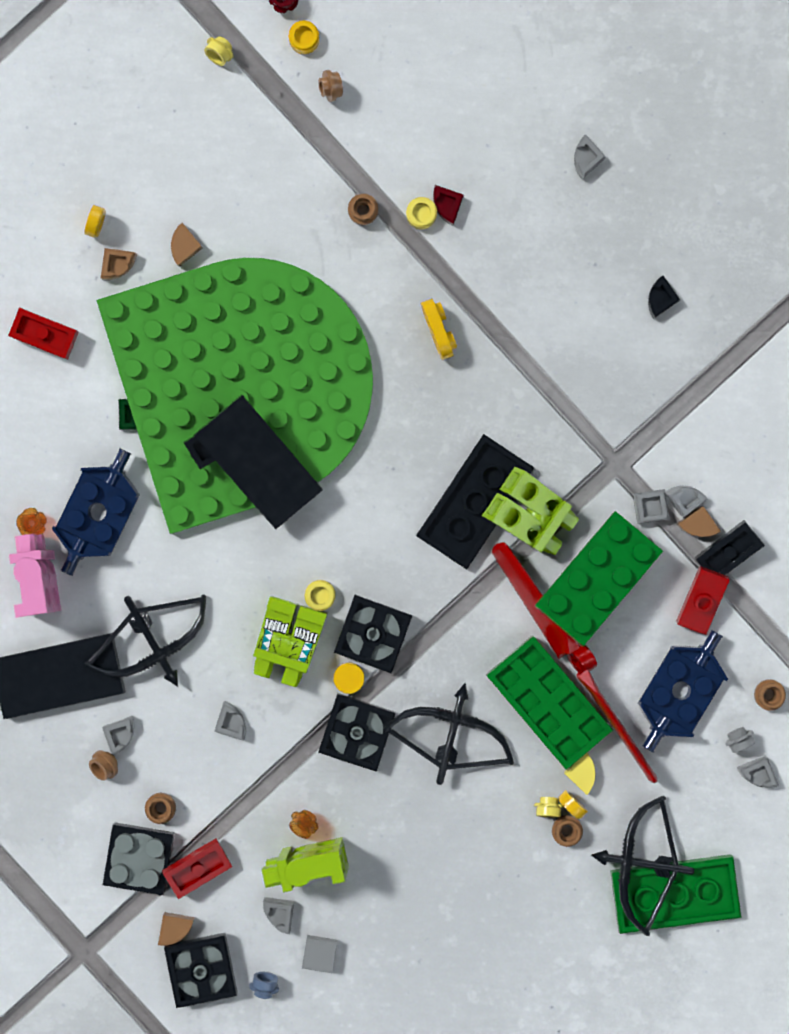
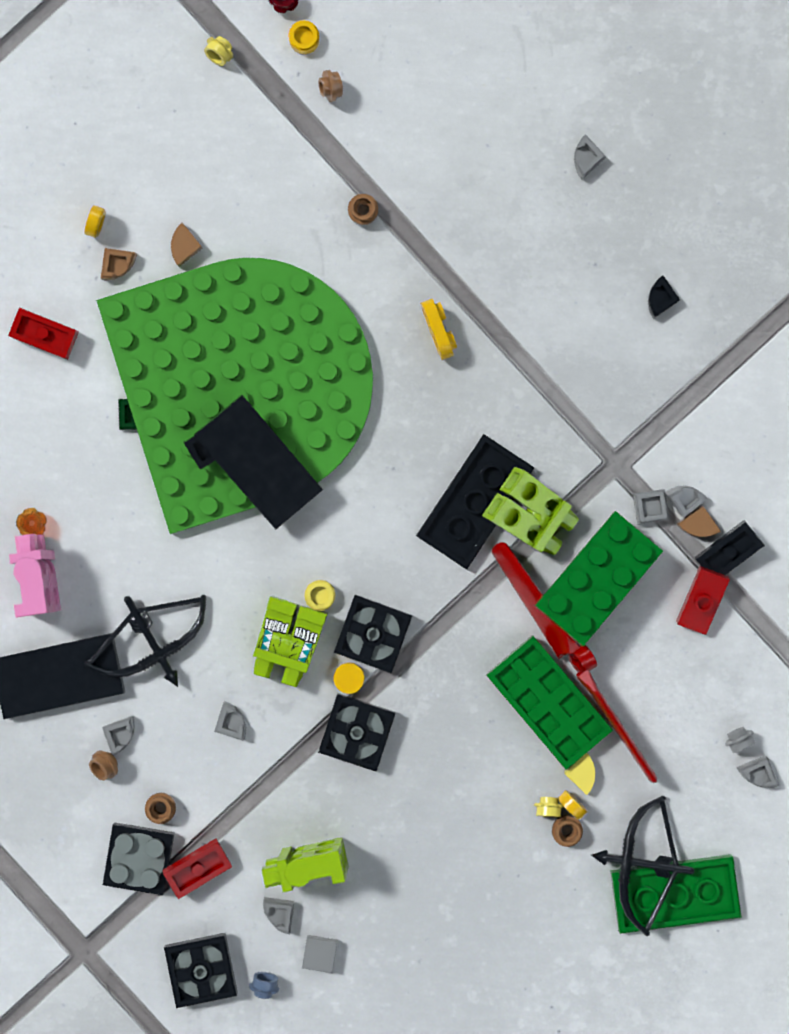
(78, 529): dark blue plate -> none
(174, 928): medium nougat tile -> none
(303, 824): clear orange plate -> none
(421, 213): light yellow tile -> none
(447, 203): dark red tile -> none
(447, 751): black piece -> none
(681, 715): dark blue plate -> none
(778, 698): medium nougat plate -> none

